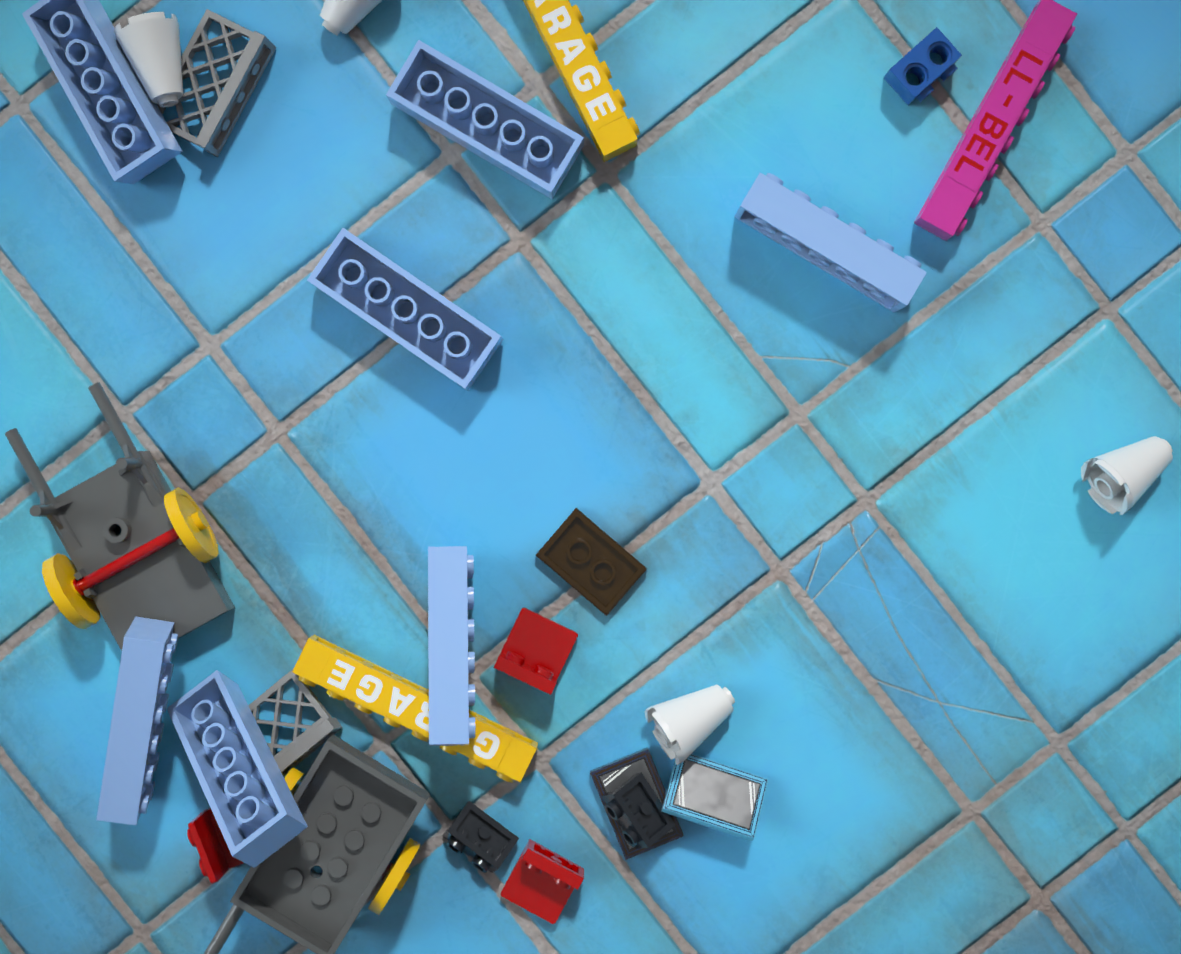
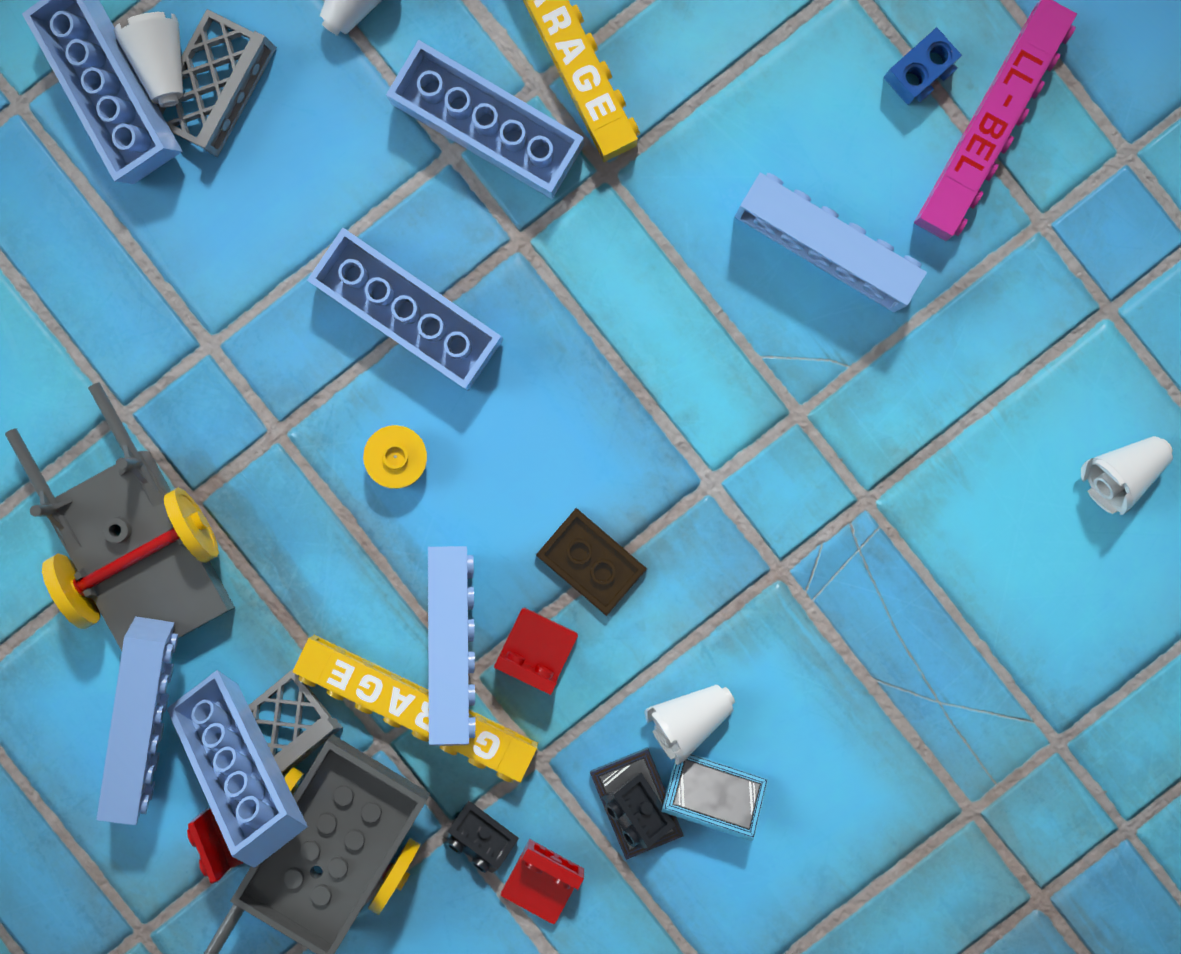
(395, 457): none -> yellow piece

